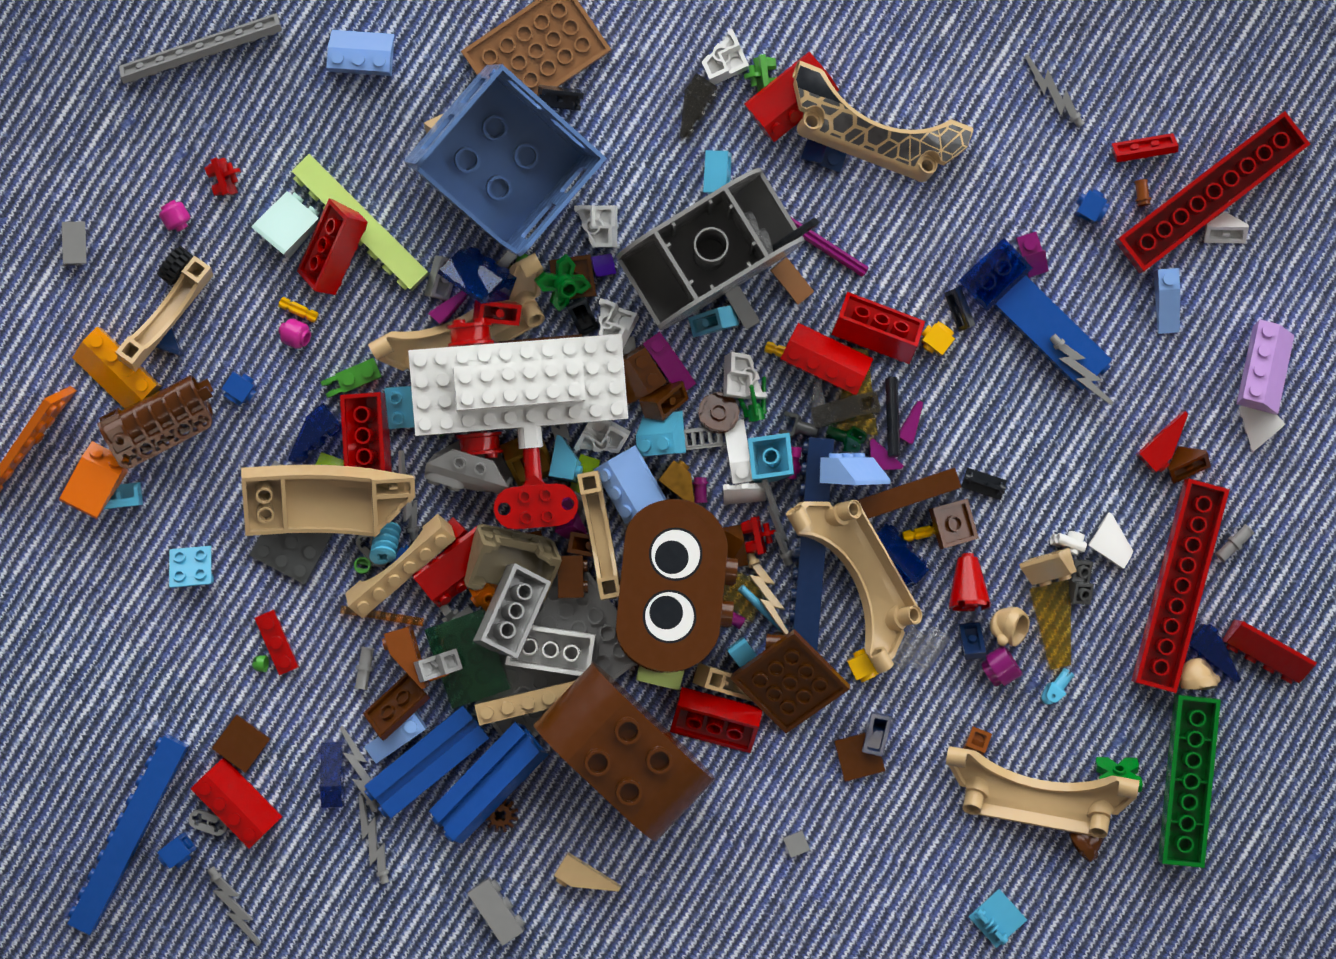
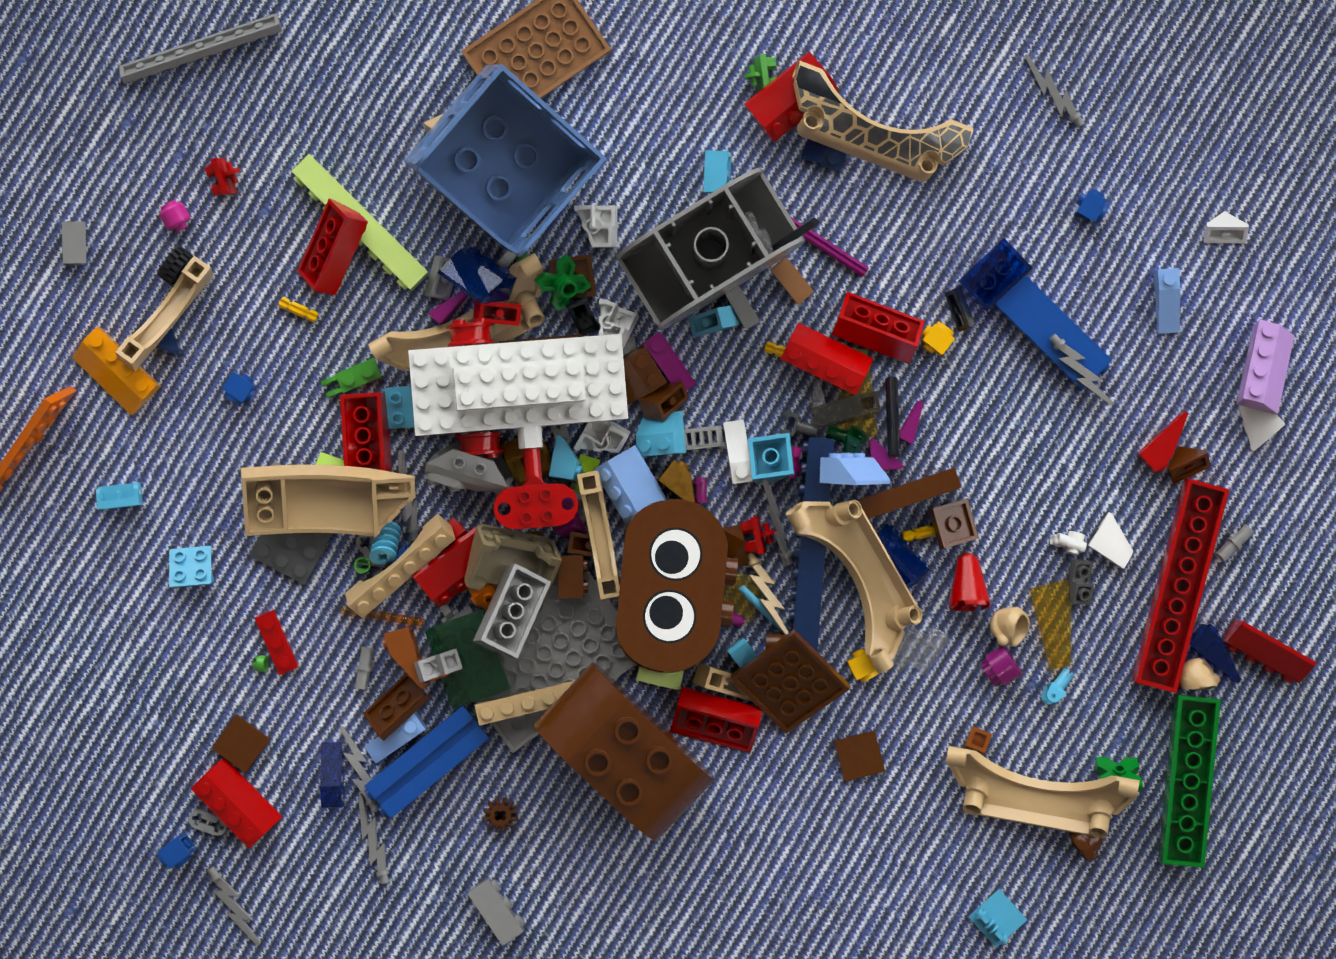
(93, 481): orange slope -> none
(128, 834): blue brick -> none
(158, 419): reddish brown piece -> none
(287, 223): light aqua slope -> none
(294, 333): dark pink head -> none
(315, 429): clear blue slope -> none
(360, 53): light blue slope -> none
(488, 783): blue brick -> none
(555, 651): white brick -> none
(560, 97): black hinge -> none
(581, 875): tan slope -> none
(603, 265): dark purple slope -> none
(696, 98): clear smoke slope -> none
(718, 413): tile -> none
(725, 60): white slope -> none
(739, 375): white slope -> none
(743, 493): white slope -> none
(755, 411): green plant -> none
(796, 843): light grey tile -> none
(876, 733): dark blue slope -> none
(972, 641): dark blue slope -> none
(984, 483): black hinge -> none
(1032, 252): magenta slope -> none
(1048, 567): tan slope -> none
(1142, 192): dark orange pin -> none
(1145, 147): red plate -> none
(1212, 192): red brick -> none

